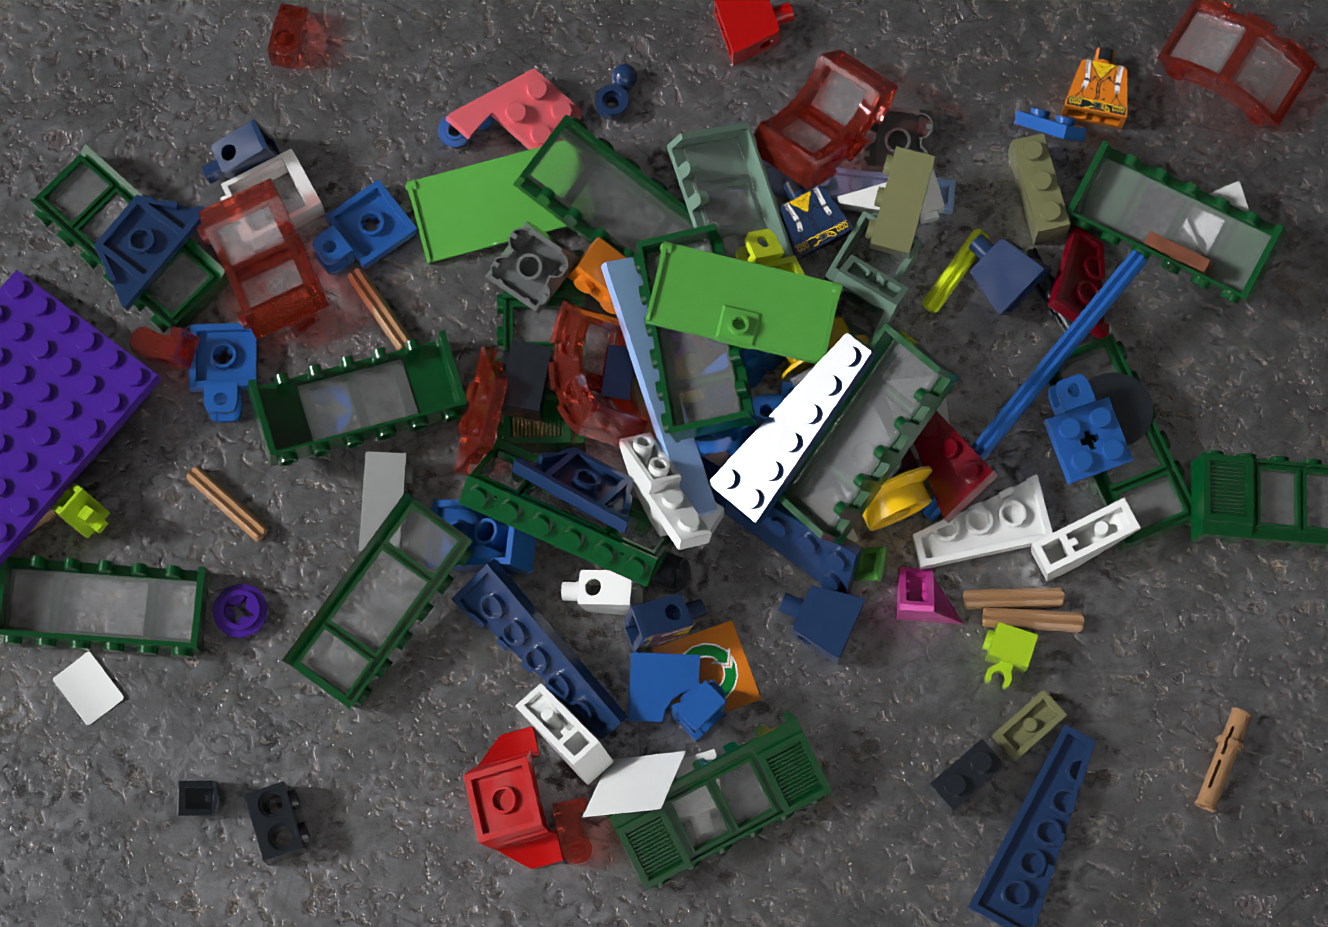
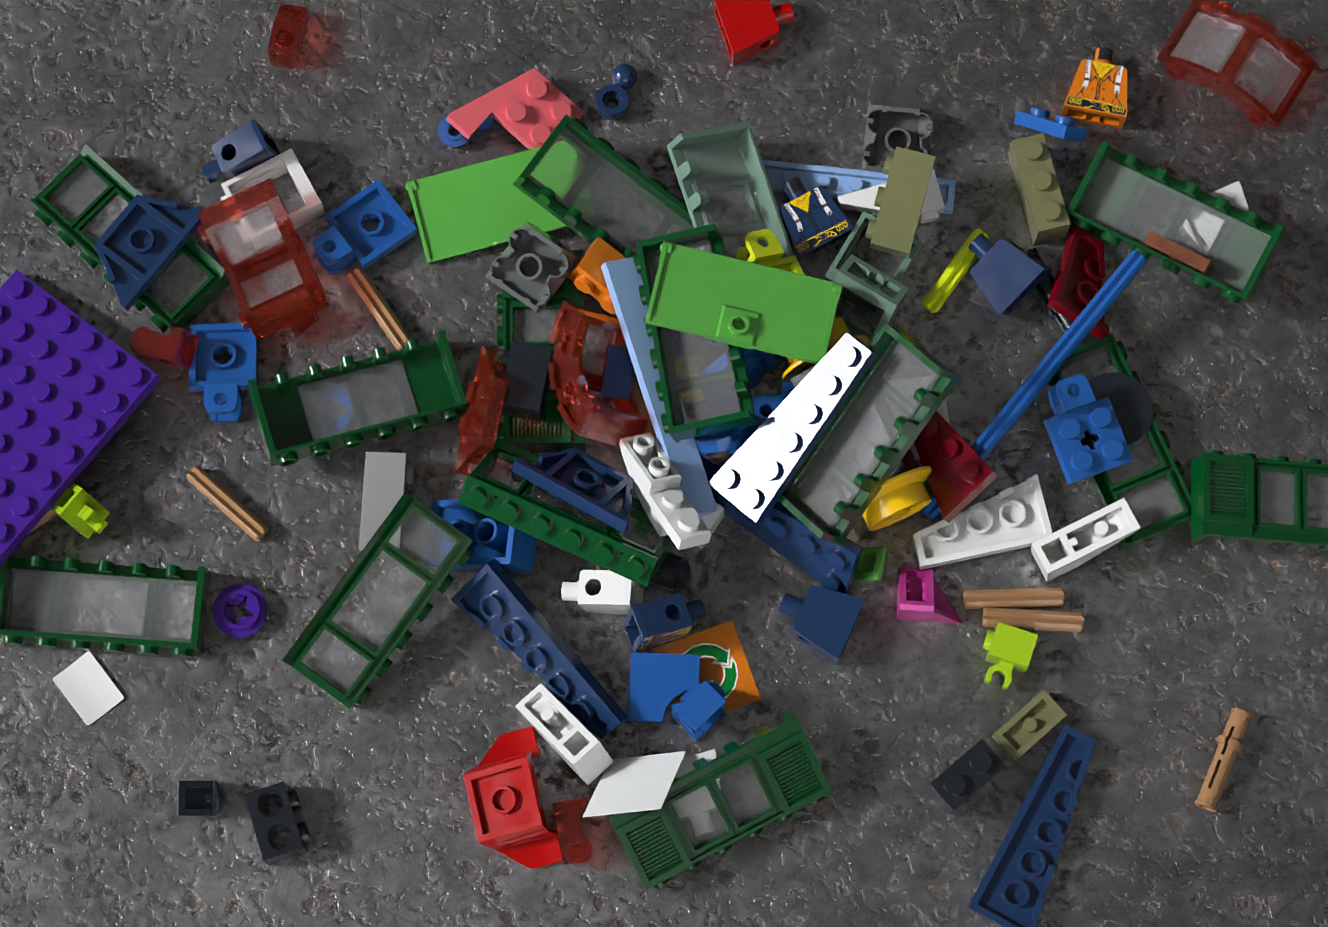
(825, 119): clear red window -> none

